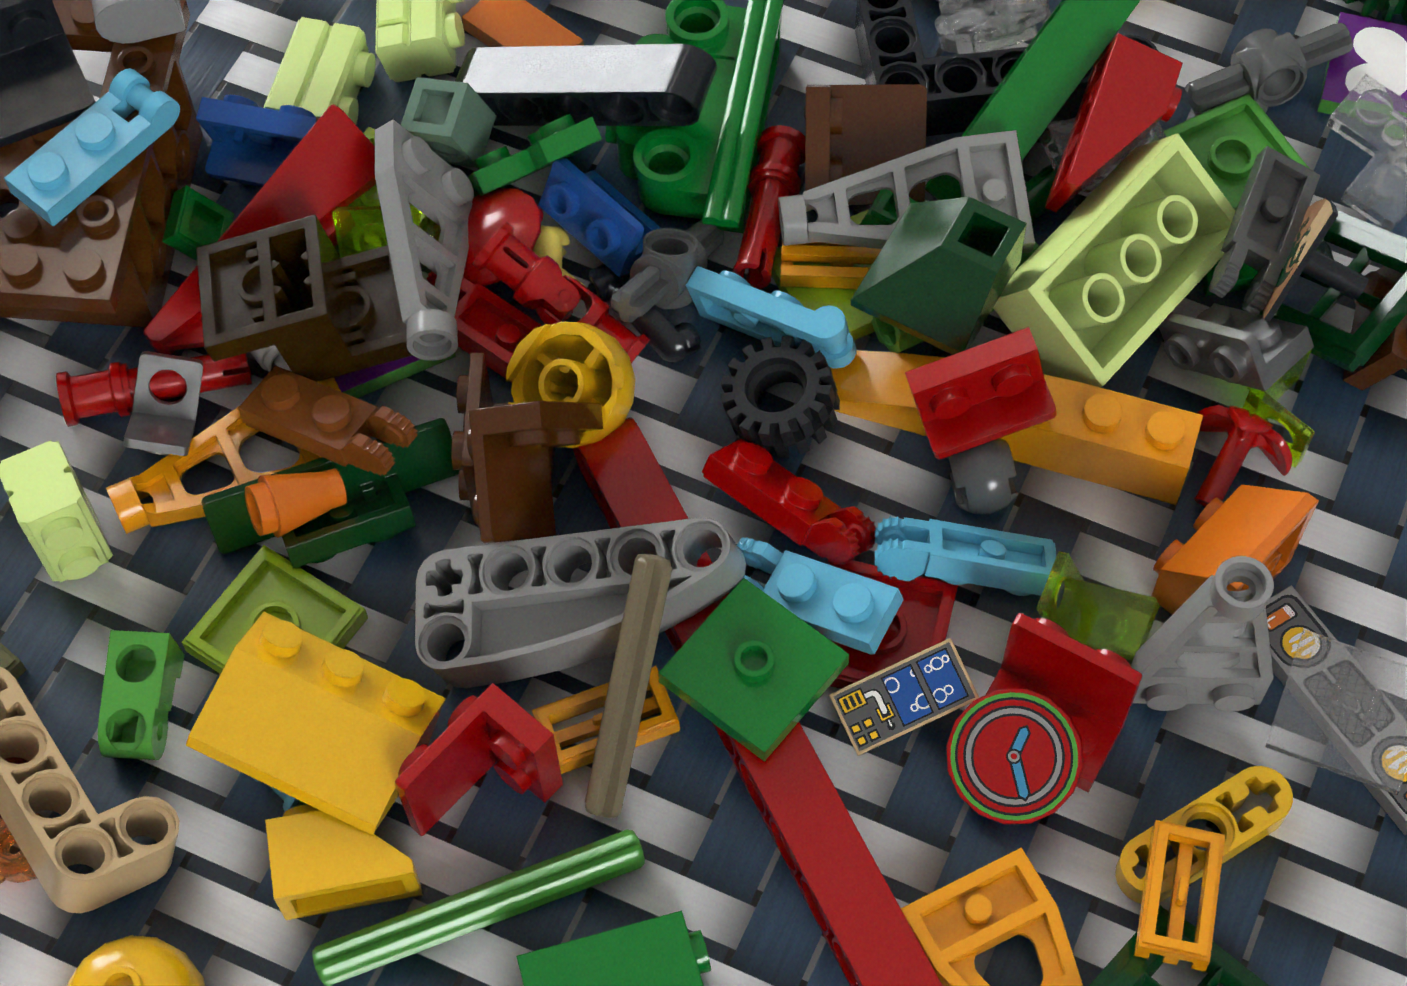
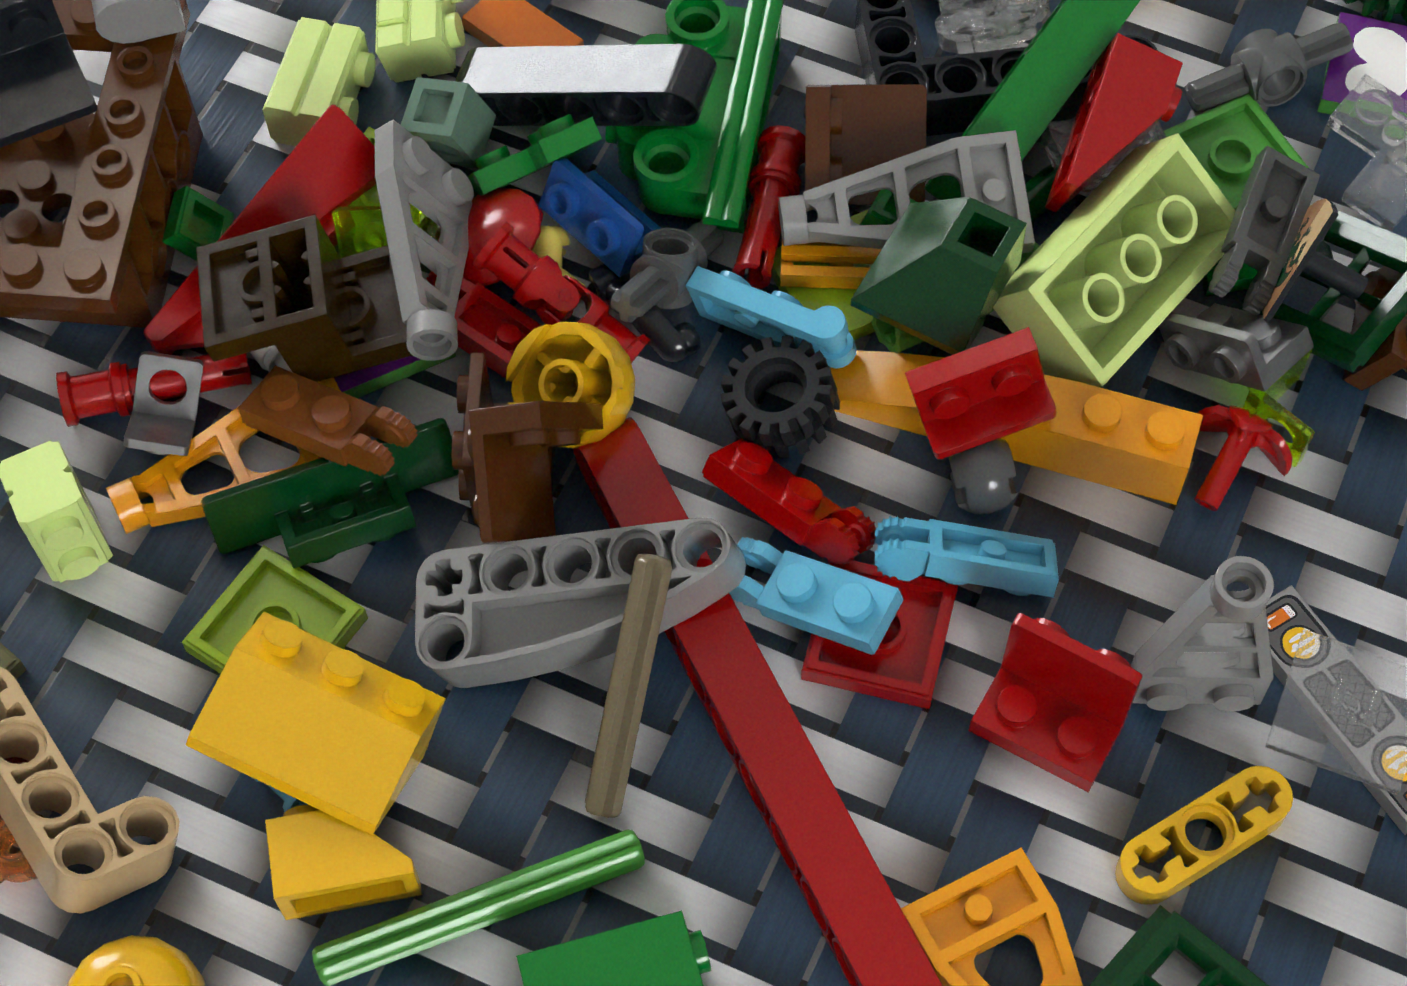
(93, 147): medium azure plate -> none
(138, 694): bright green leg -> none
(250, 139): blue bracket -> none
(291, 500): orange cone -> none
(477, 737): red bracket -> none
(595, 698): light orange tile -> none
(753, 669): green plate -> none
(904, 696): tile -> none
(1015, 756): tile -> none
(1097, 613): clear neon green bracket -> none
(1172, 946): light orange tile -> none
(1249, 523): orange slope -> none

